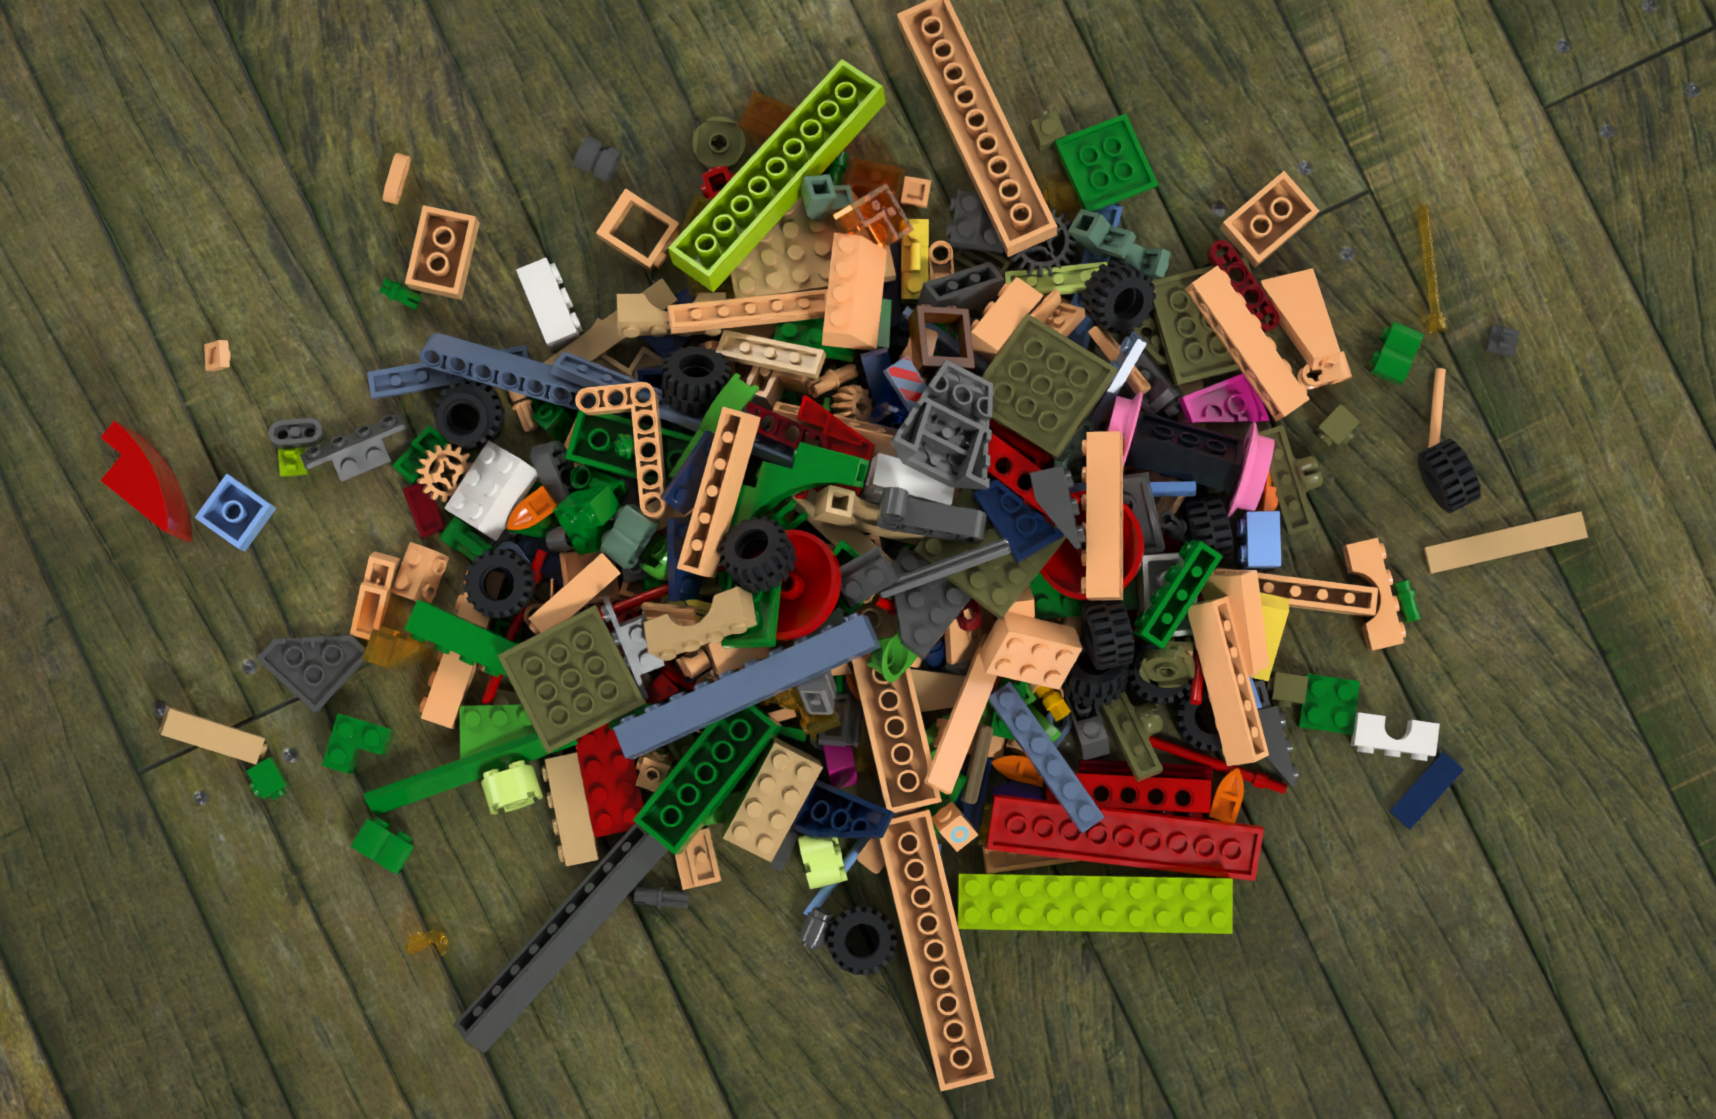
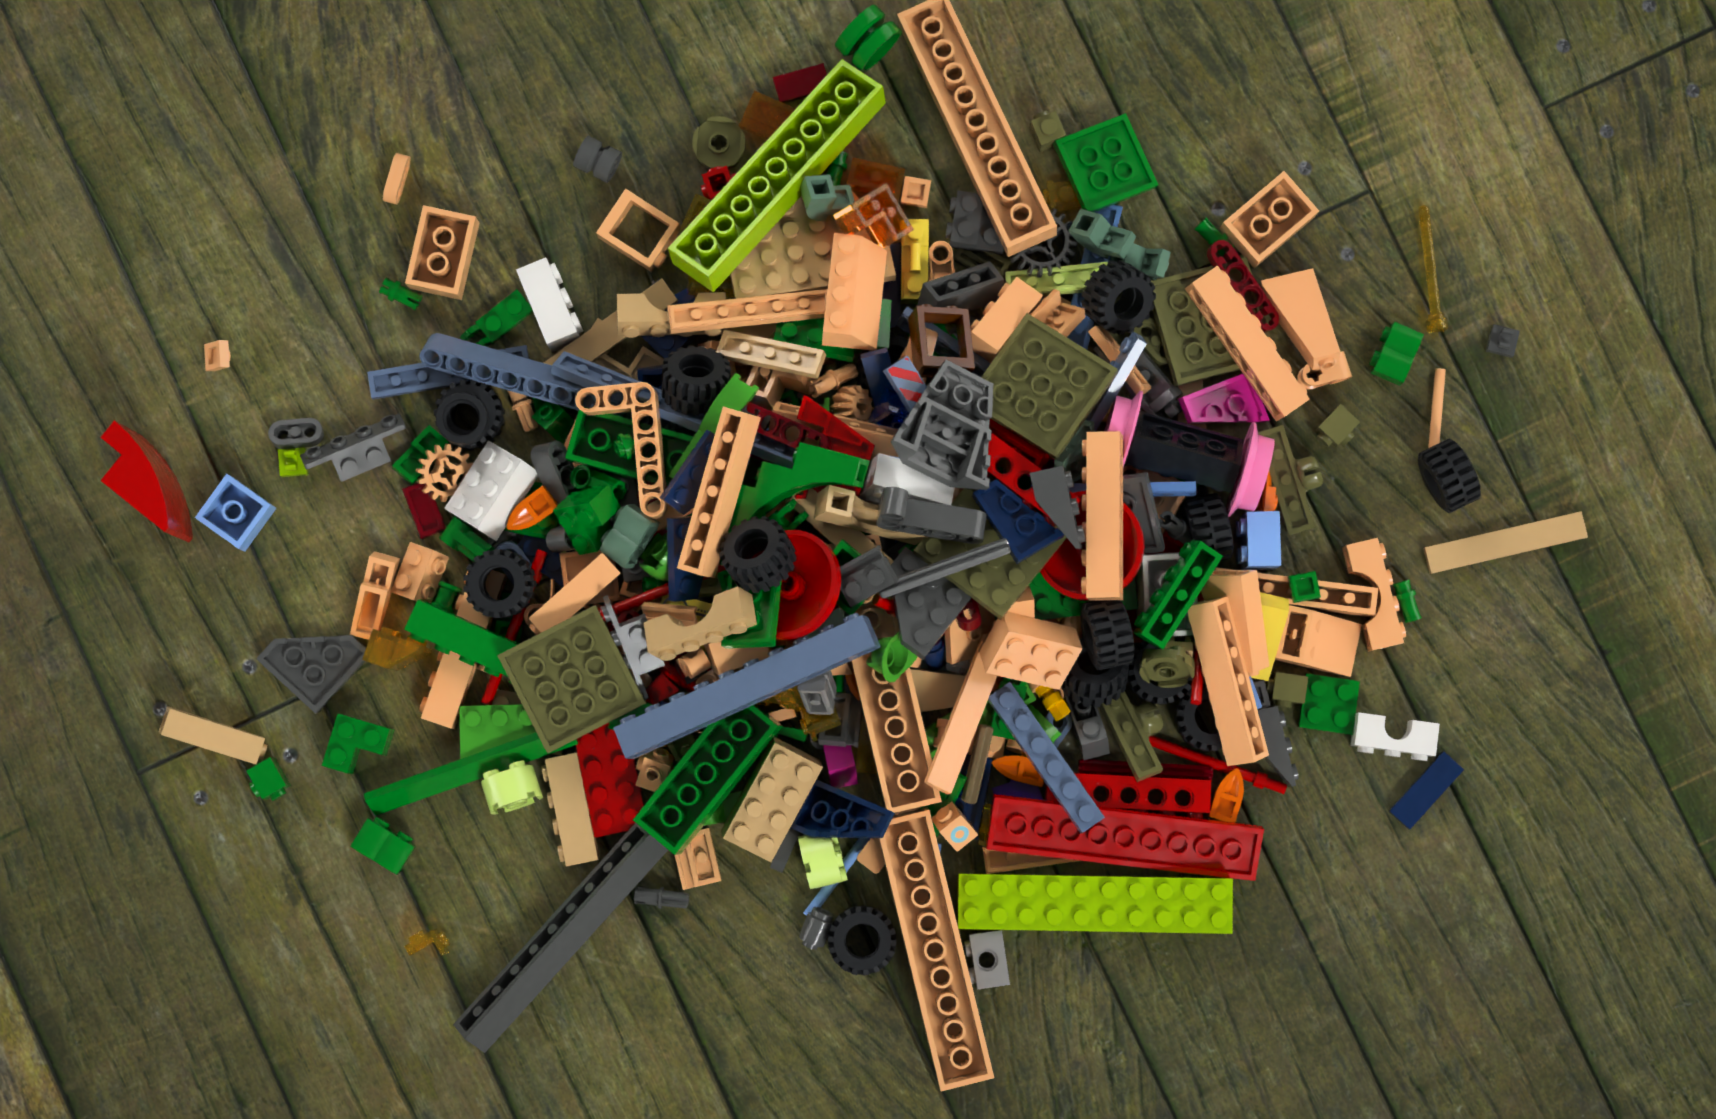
(446, 596): none -> green bush
(500, 319): none -> green hinge
(798, 83): none -> dark red tile
(868, 38): none -> green wheel
(997, 973): none -> light grey brick
(1211, 233): none -> green pin
(1304, 587): none -> green tile
(1319, 641): none -> light nougat slope

